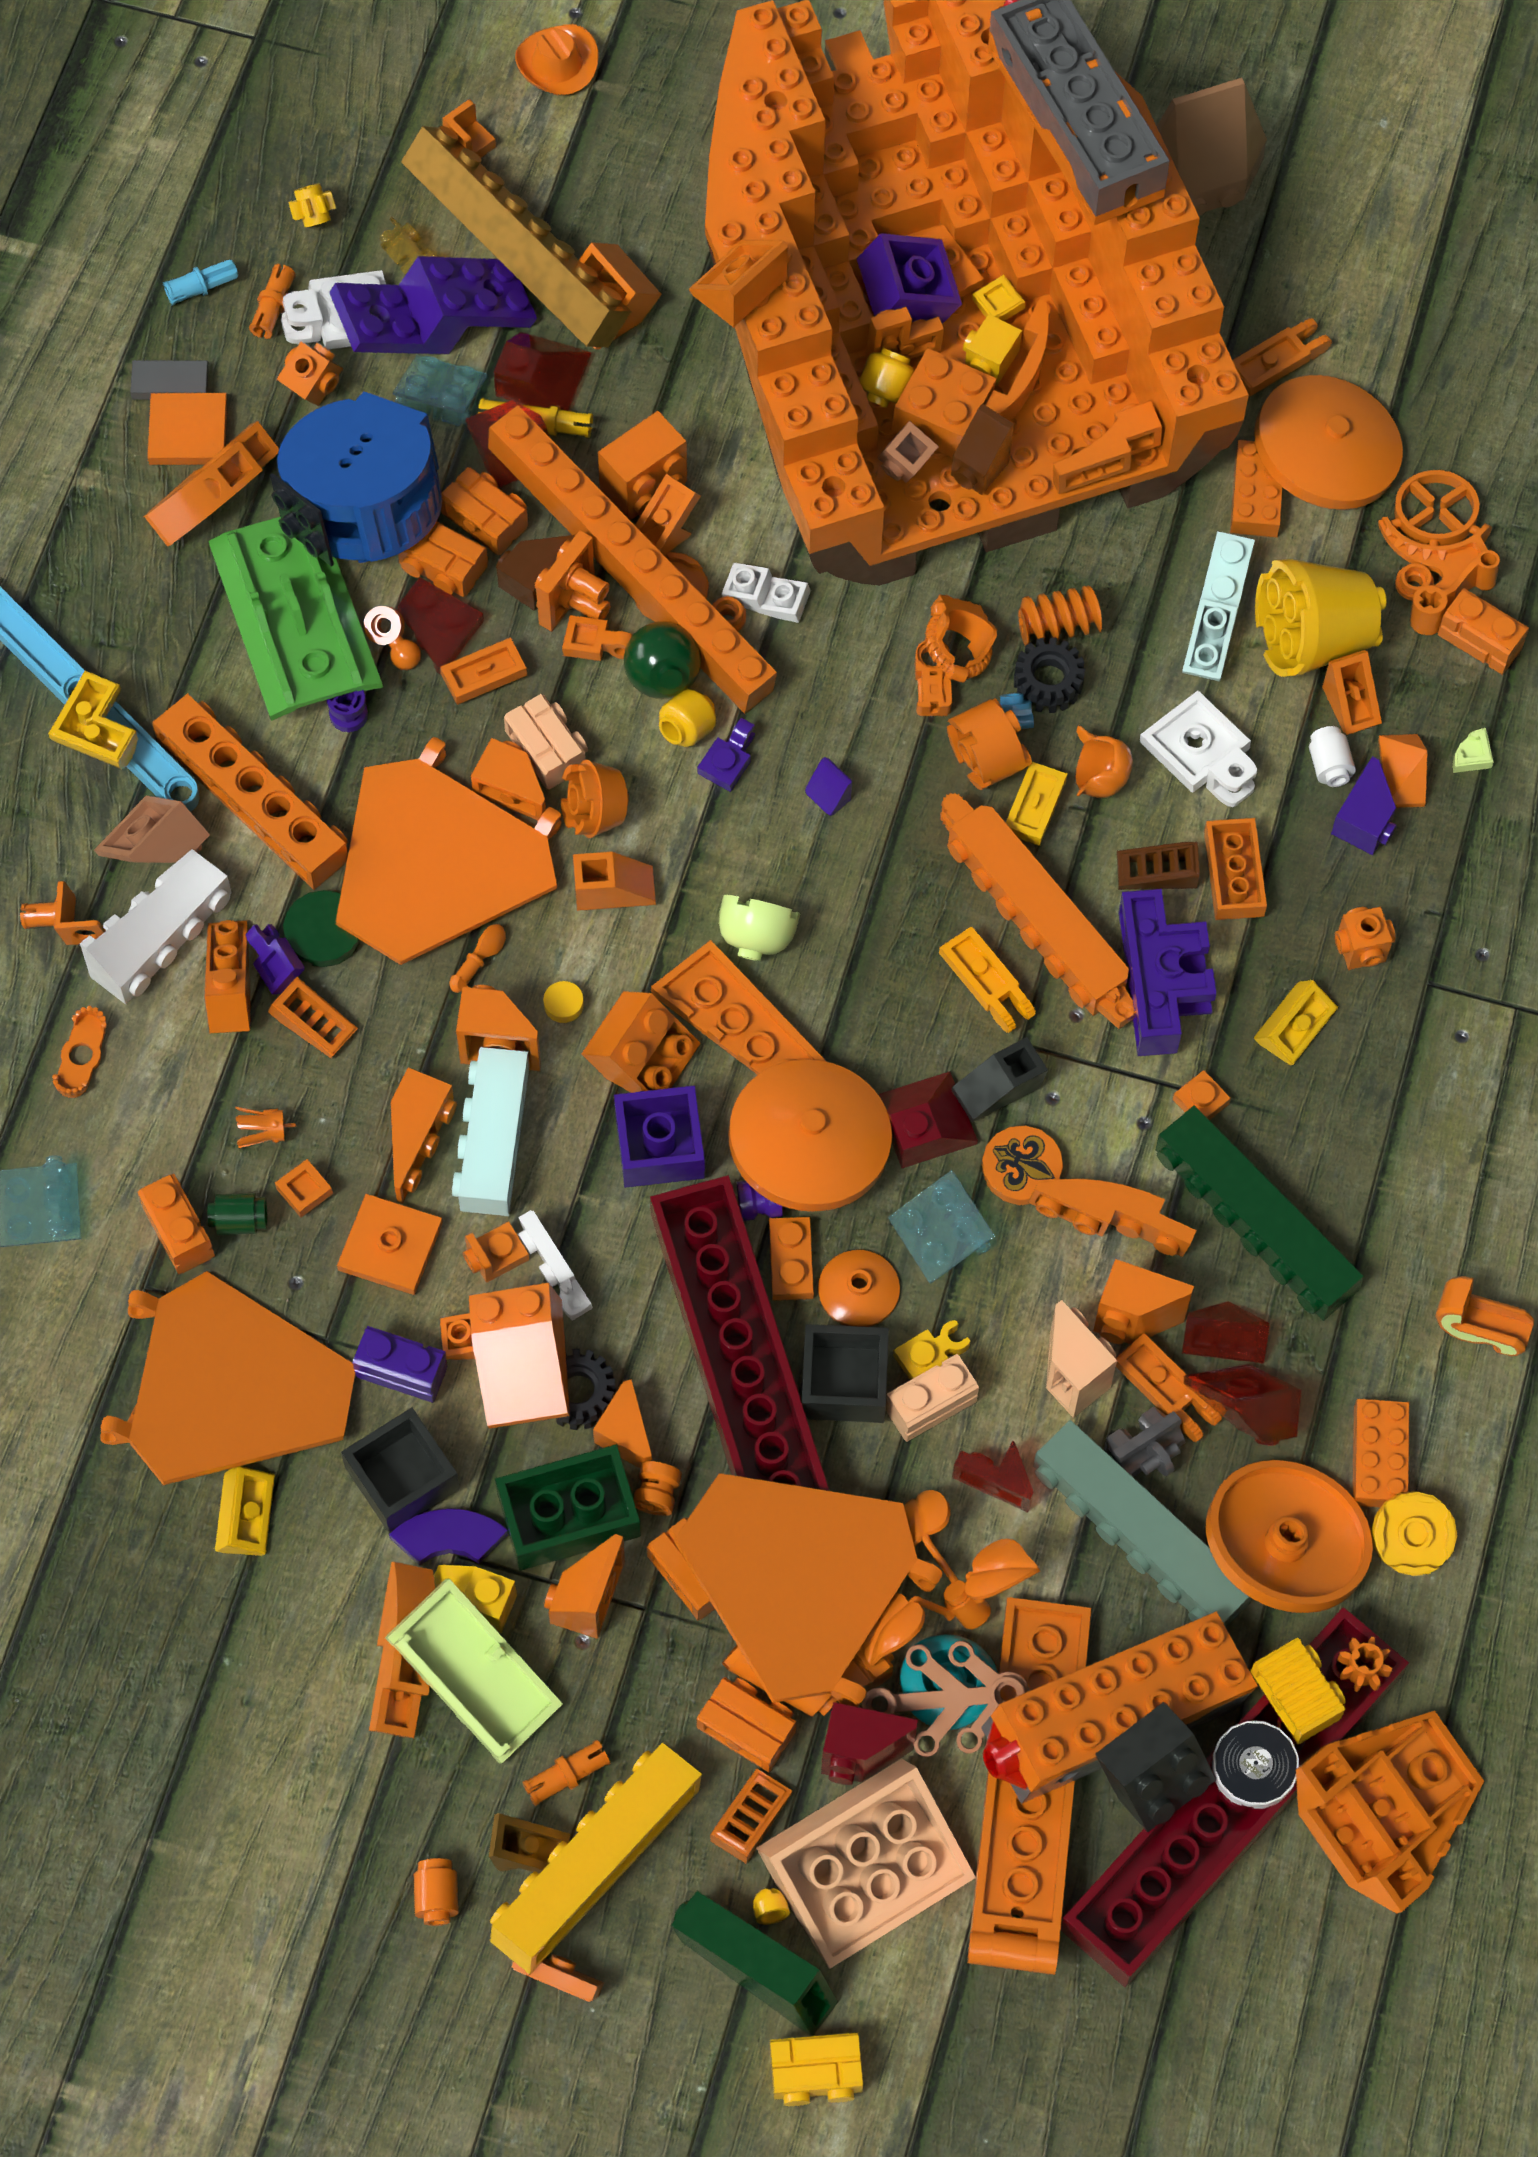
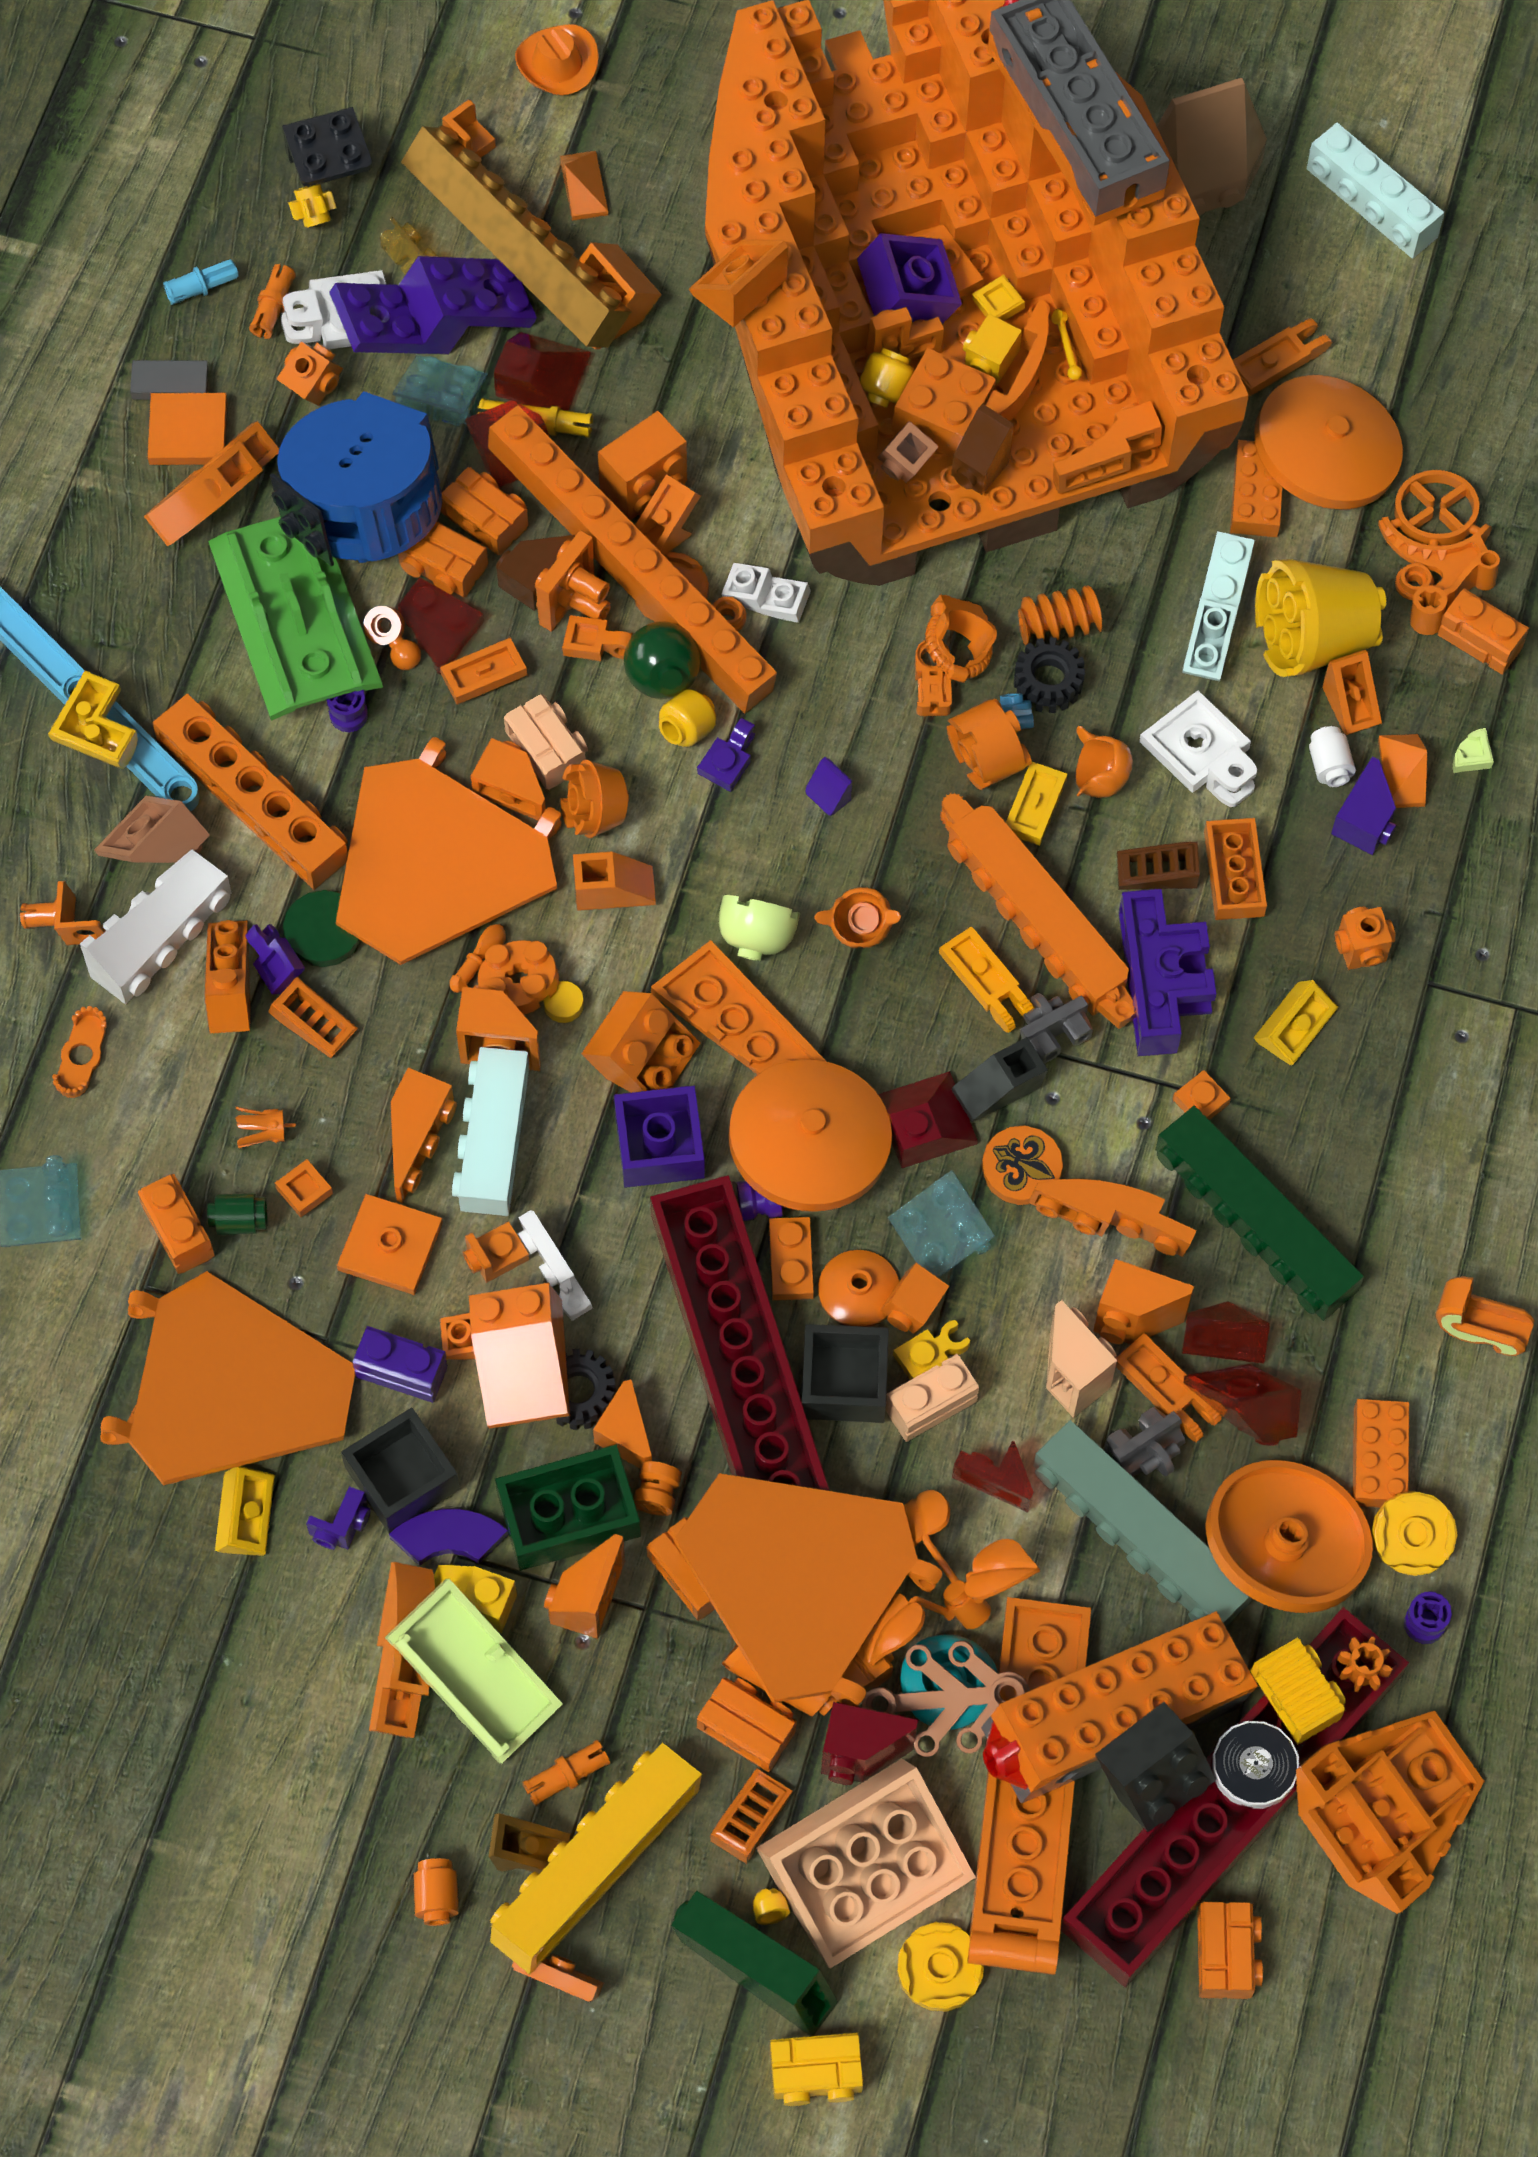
(327, 147): none -> black bracket
(350, 1518): none -> dark purple bracket
(515, 957): none -> orange plate
(584, 185): none -> orange slope
(860, 918): none -> orange hair
(914, 1299): none -> orange brick
(936, 1968): none -> yellow tile
(1053, 1018): none -> flat silver hips
(1059, 318): none -> yellow hinge
(1227, 1950): none -> orange brick
(1375, 190): none -> light aqua brick
(1421, 1624): none -> dark purple wheel

